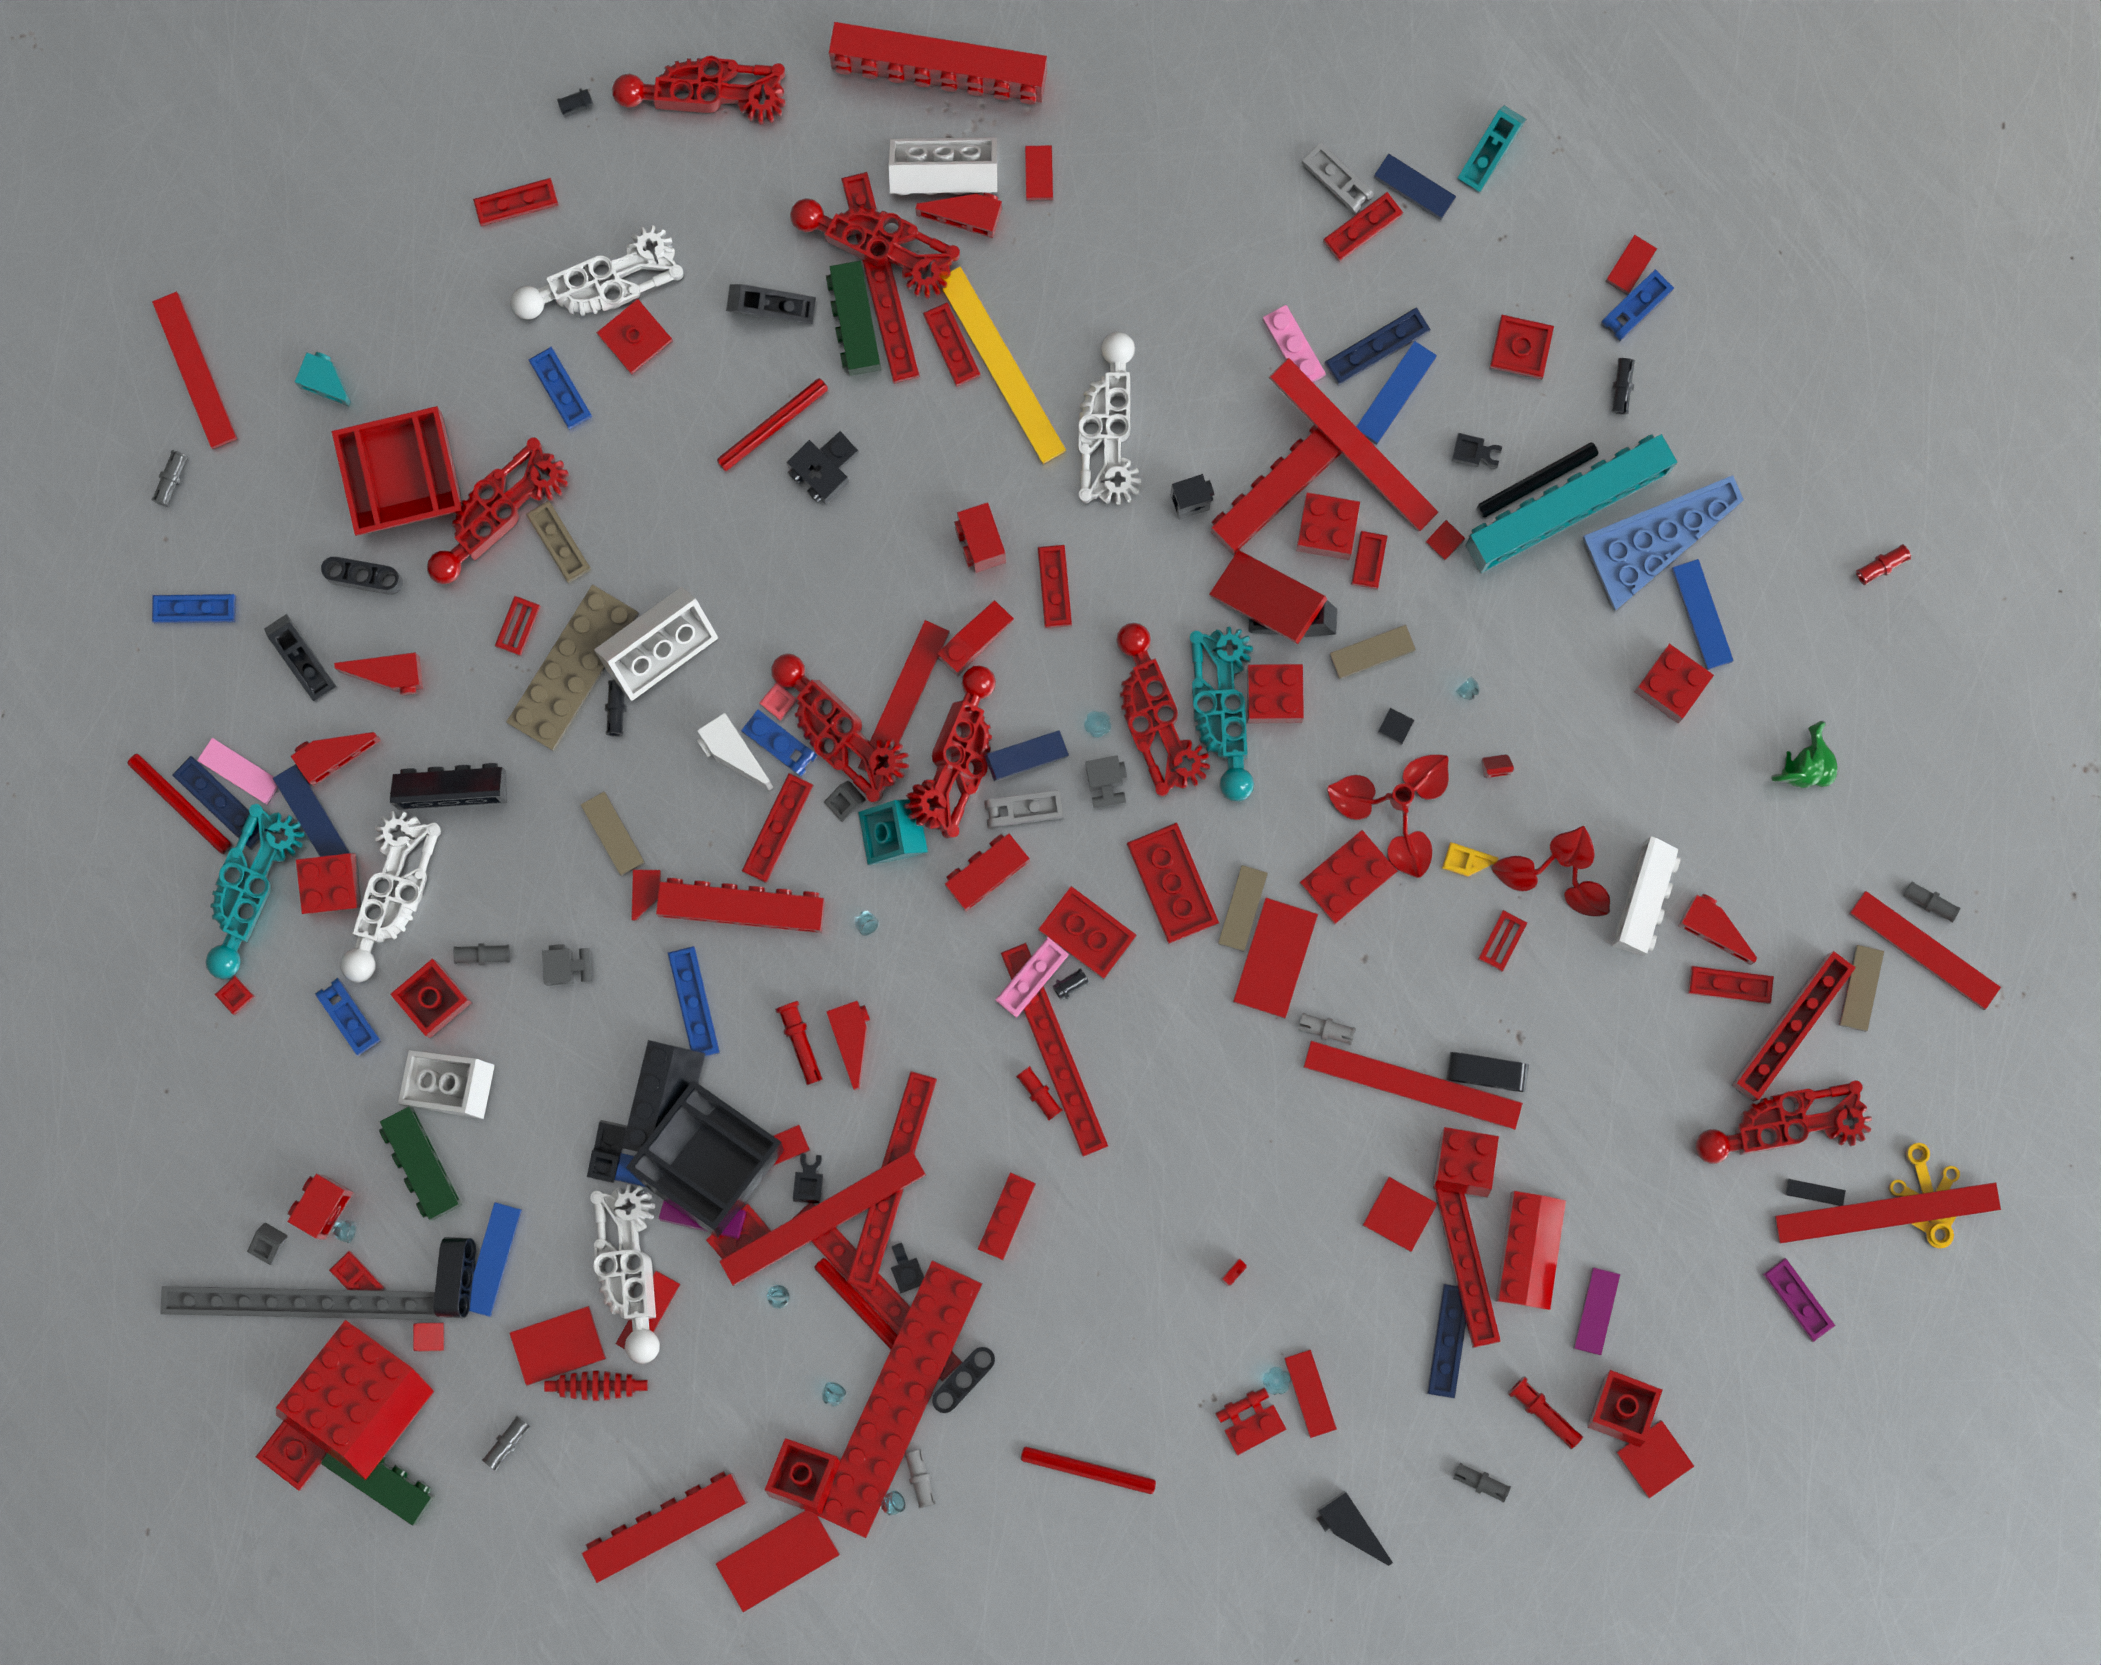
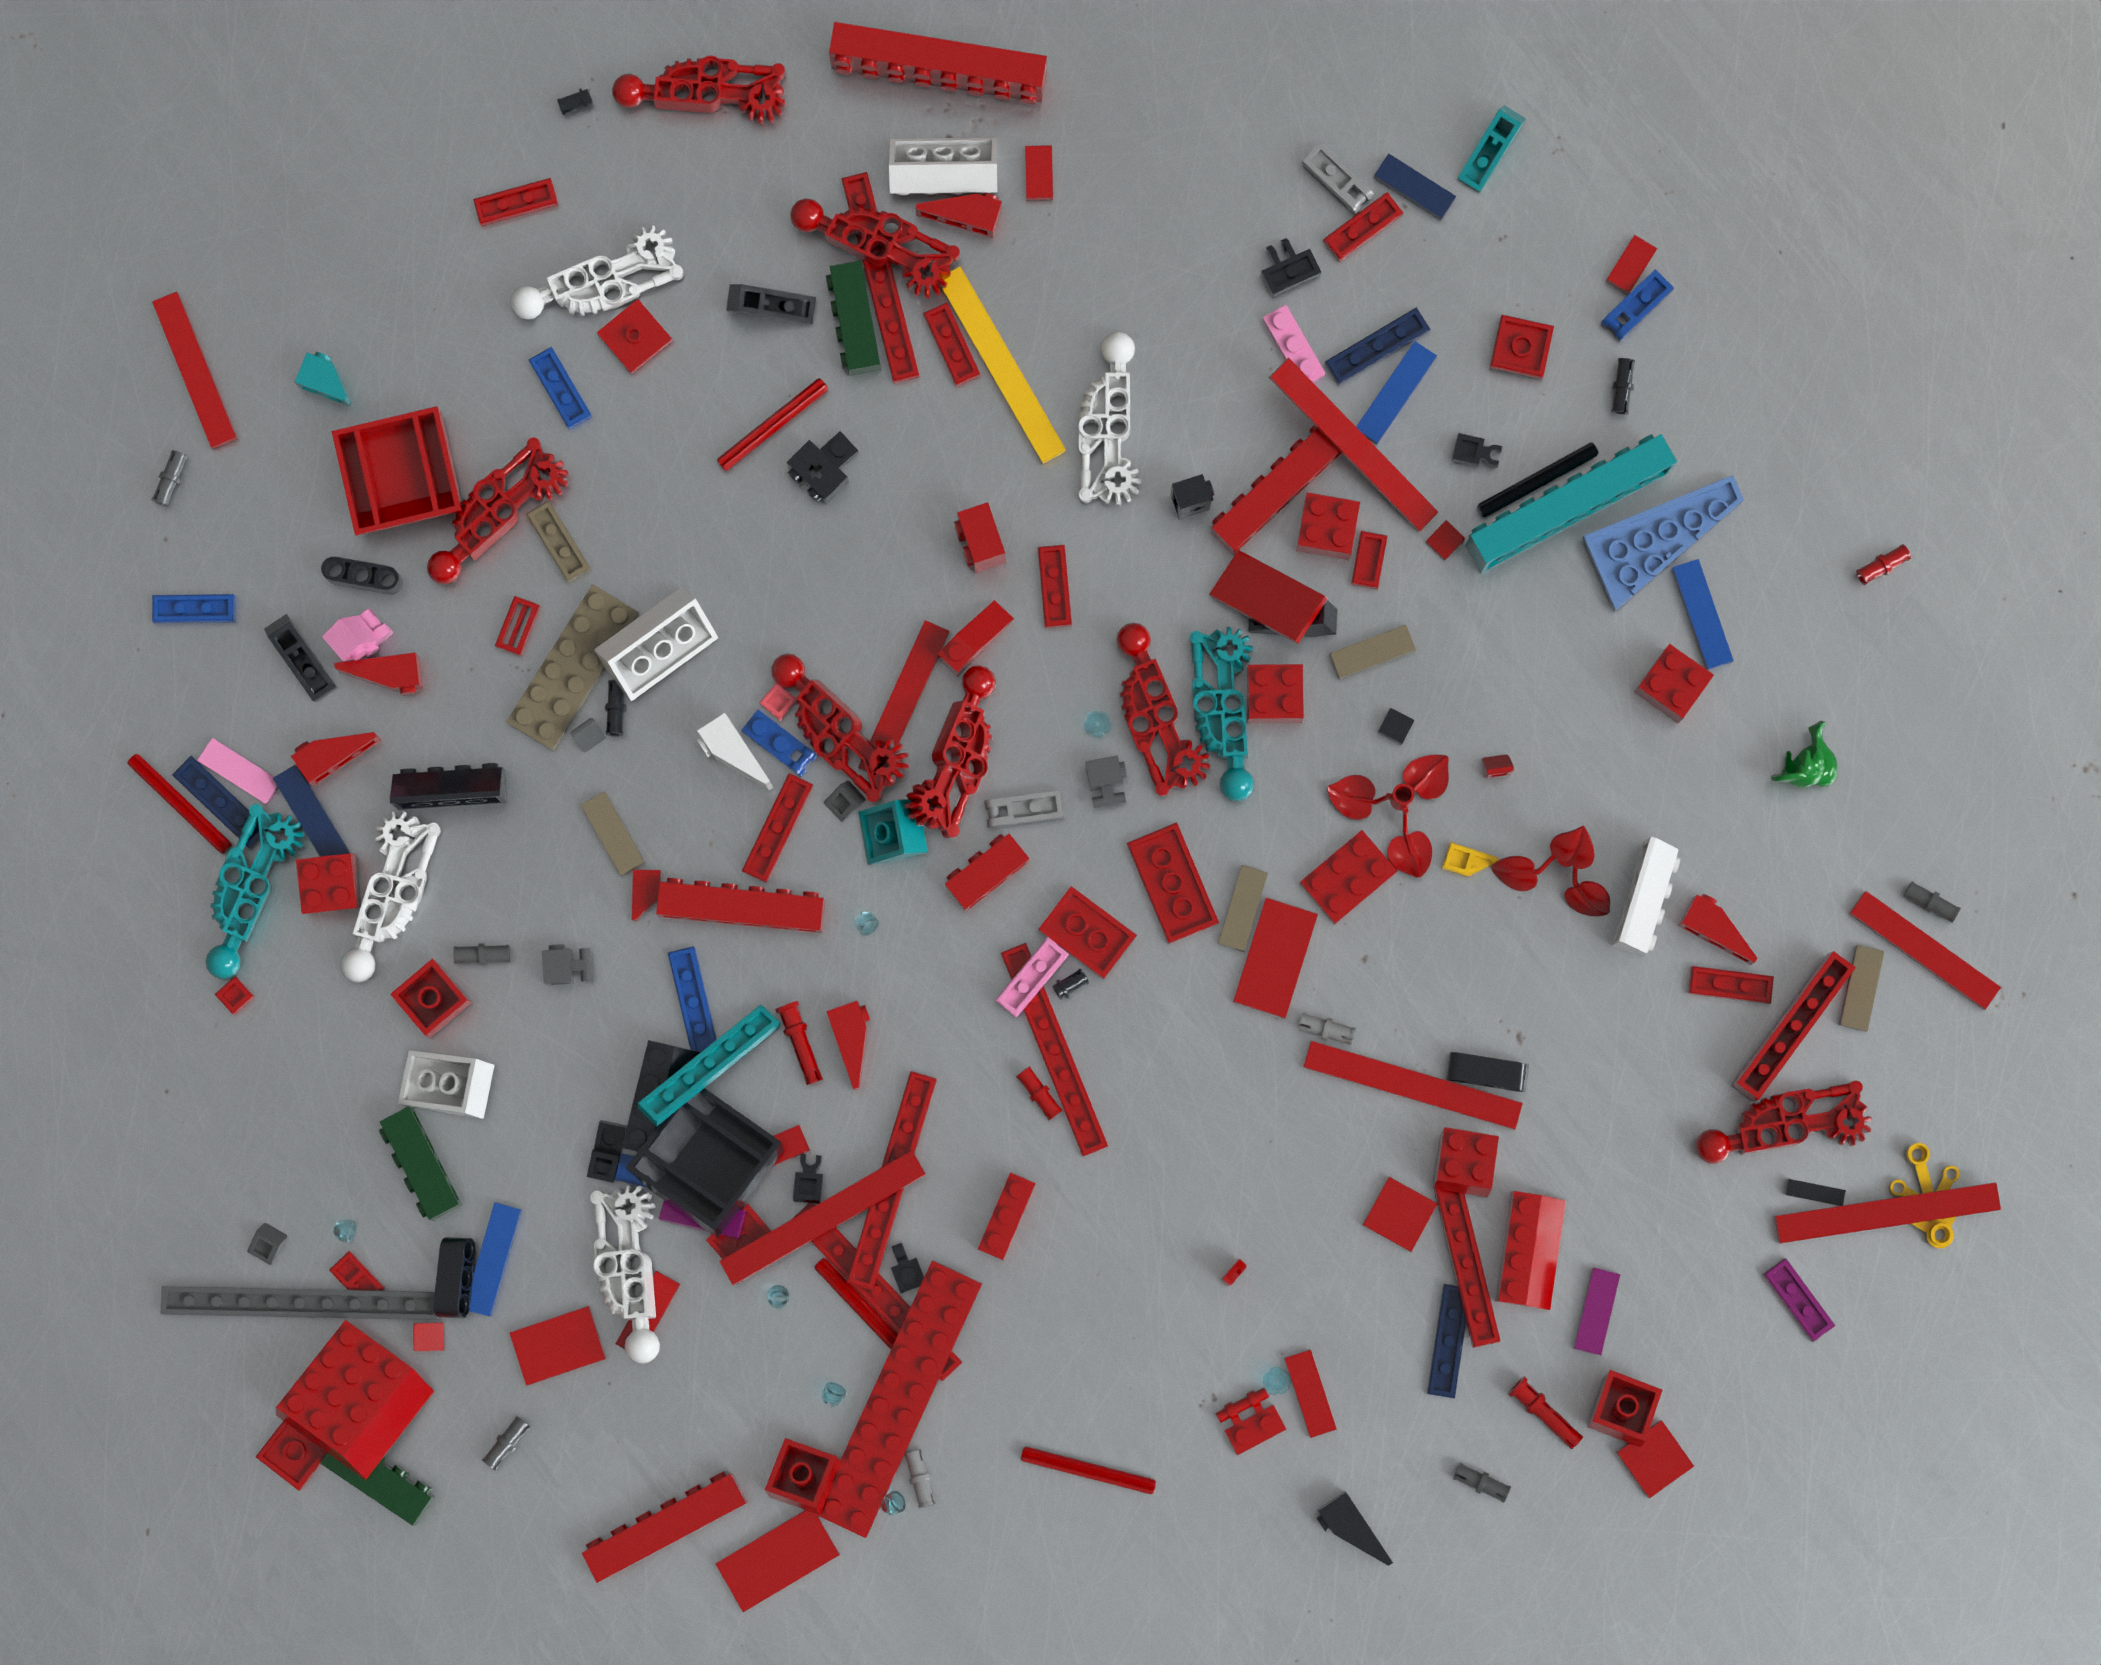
(319, 1206): red brick -> none
(348, 1017): blue plate -> none
(357, 636): none -> bright pink hinge
(588, 735): none -> dark grey slope
(595, 1385): red piece -> none
(708, 1065): none -> teal plate
(950, 1385): black beam -> none
(1026, 755): dark blue tile -> none
(1291, 271): none -> black hinge
(1469, 689): clear light blue hinge -> none
(1492, 961): red tile -> none

